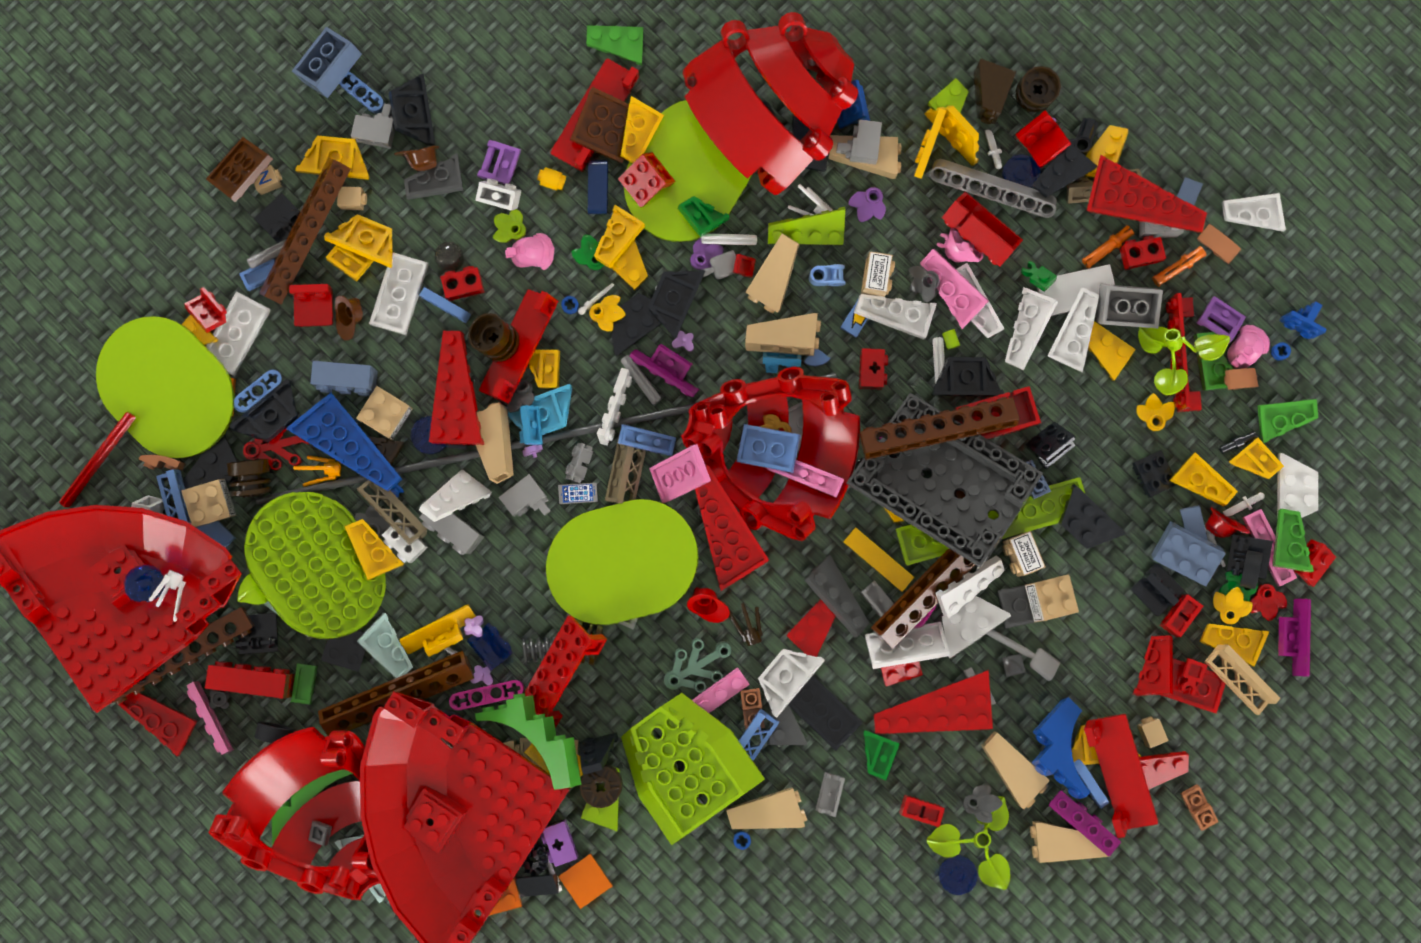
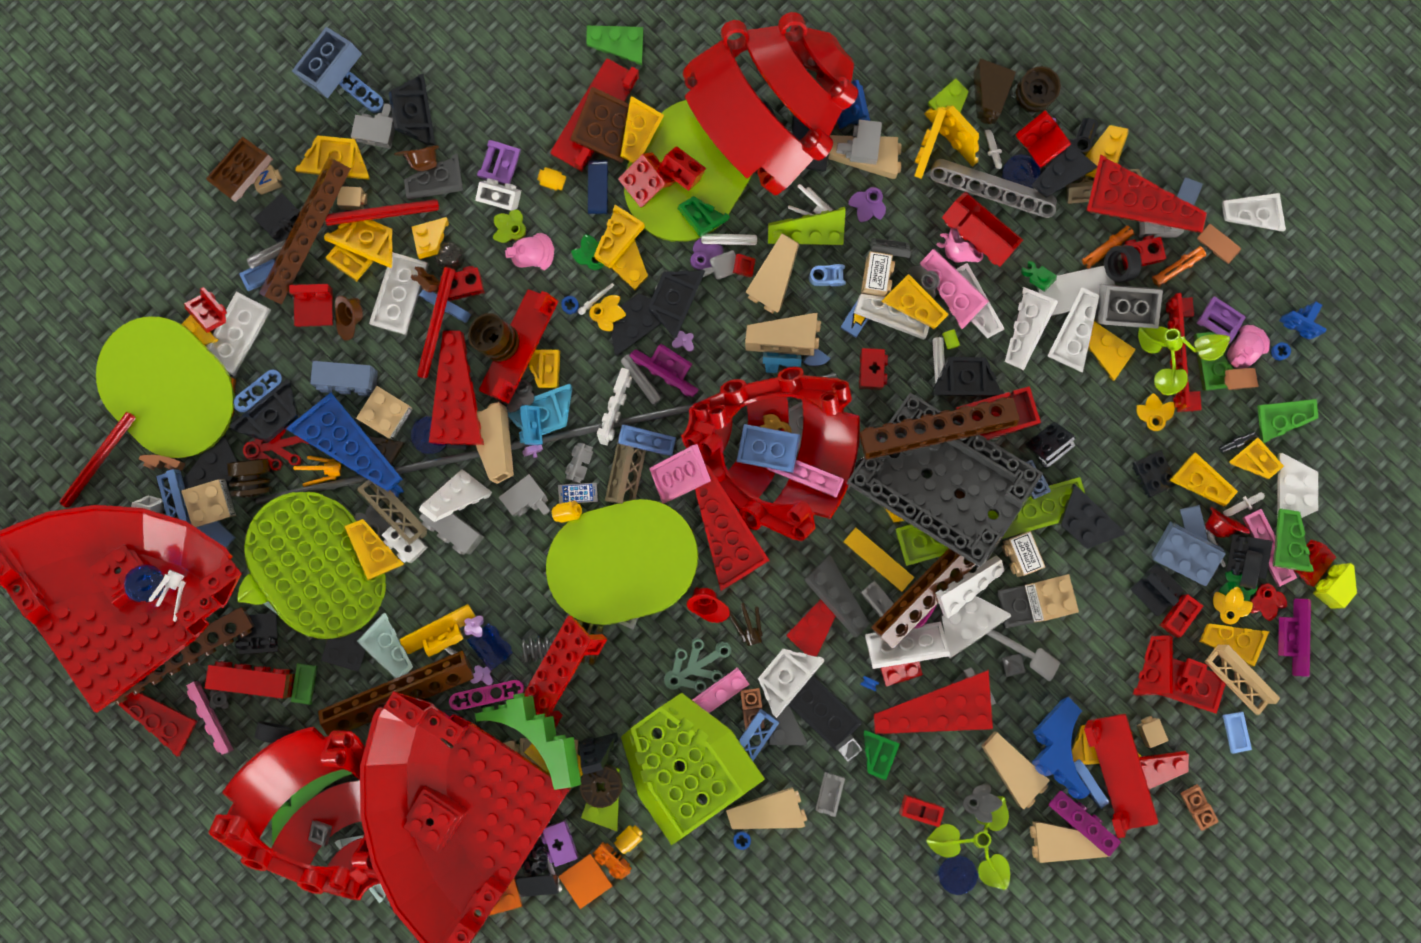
(382, 212): none -> red axle
(428, 282): none -> reddish brown plate
(429, 236): none -> yellow wing
(435, 323): none -> red axle
(566, 511): none -> yellow brick
(616, 868): none -> orange hinge
(628, 839): none -> yellow brick
(682, 168): none -> red brick
(849, 748): none -> dark grey tile
(869, 683): none -> blue bush
(890, 247): none -> dark grey plate
(915, 302): none -> yellow wing
(1111, 263): none -> black tyre
(1237, 732): none -> light blue tile
(1338, 586): none -> neon yellow slope

